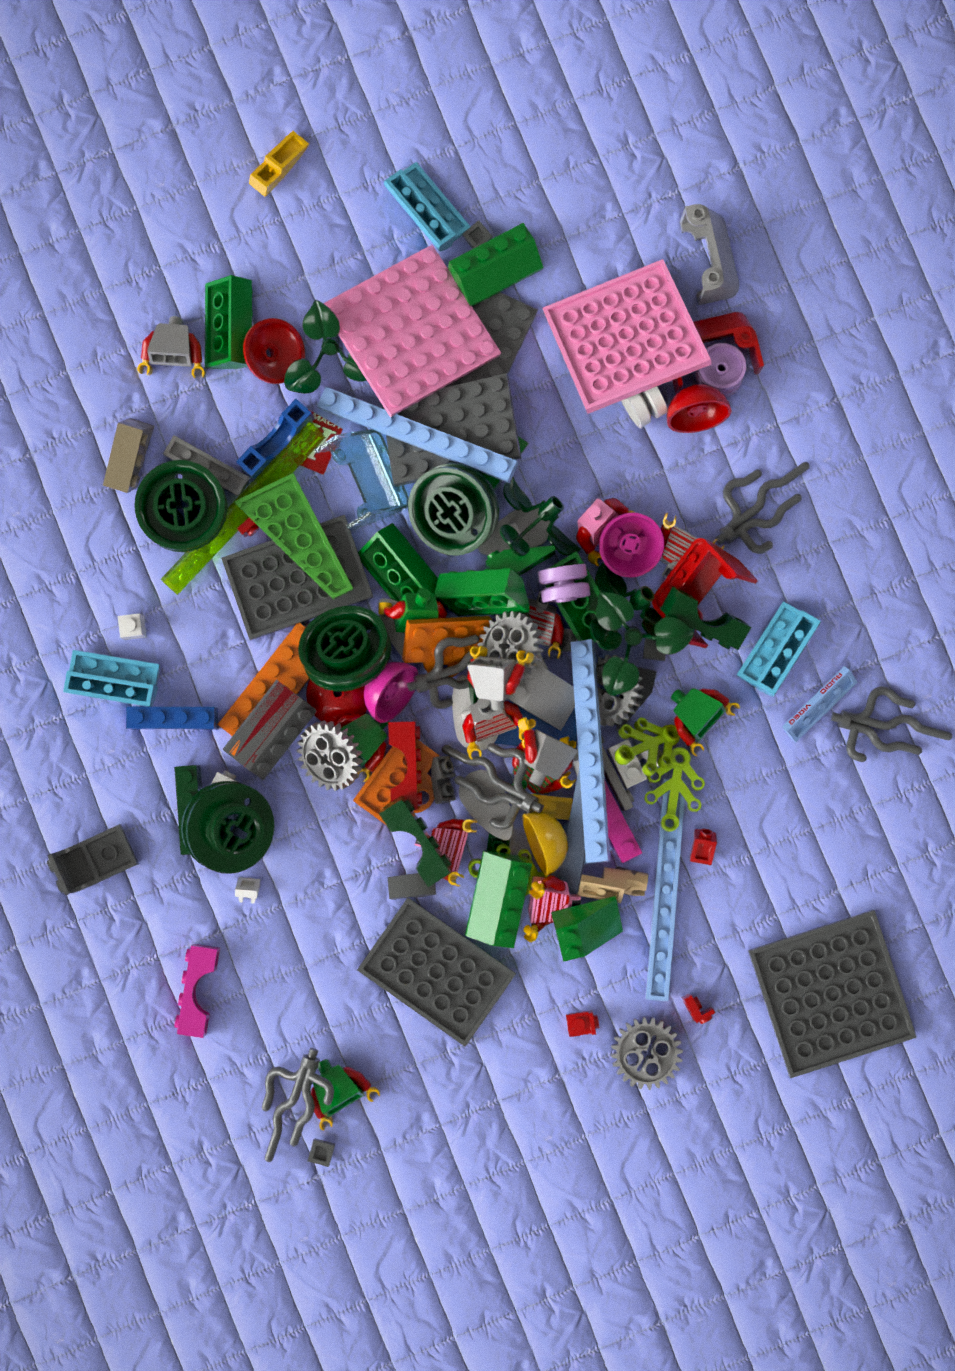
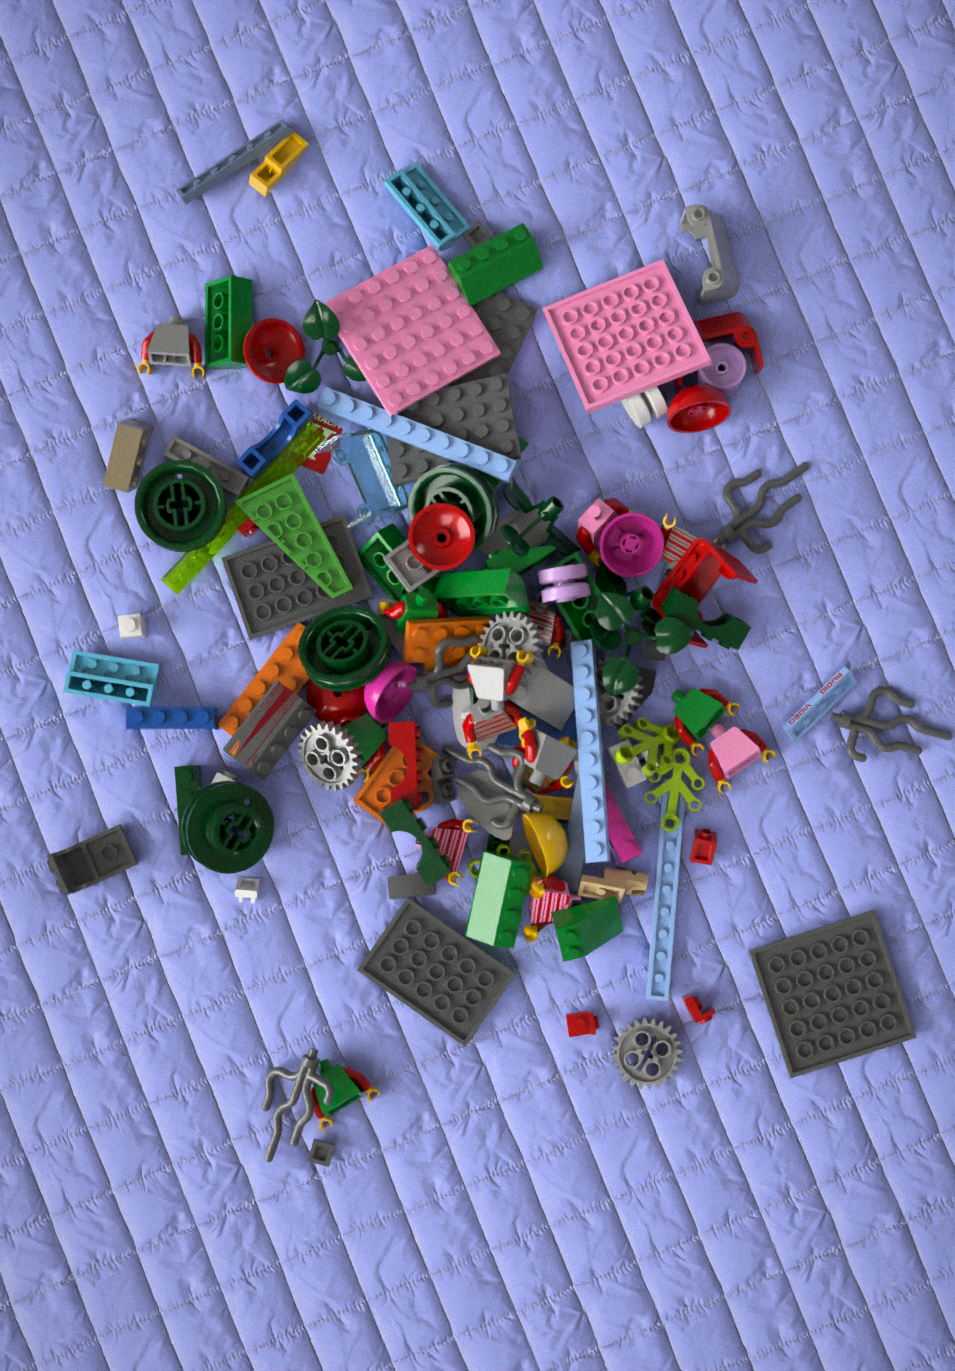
(193, 1018): dark pink arch -> none
(234, 161): none -> sand blue tile
(408, 569): none -> light grey plate
(439, 520): none -> red dish
(623, 797): light grey plate -> none
(733, 752): none -> bright pink torso
(778, 649): medium azure brick -> none

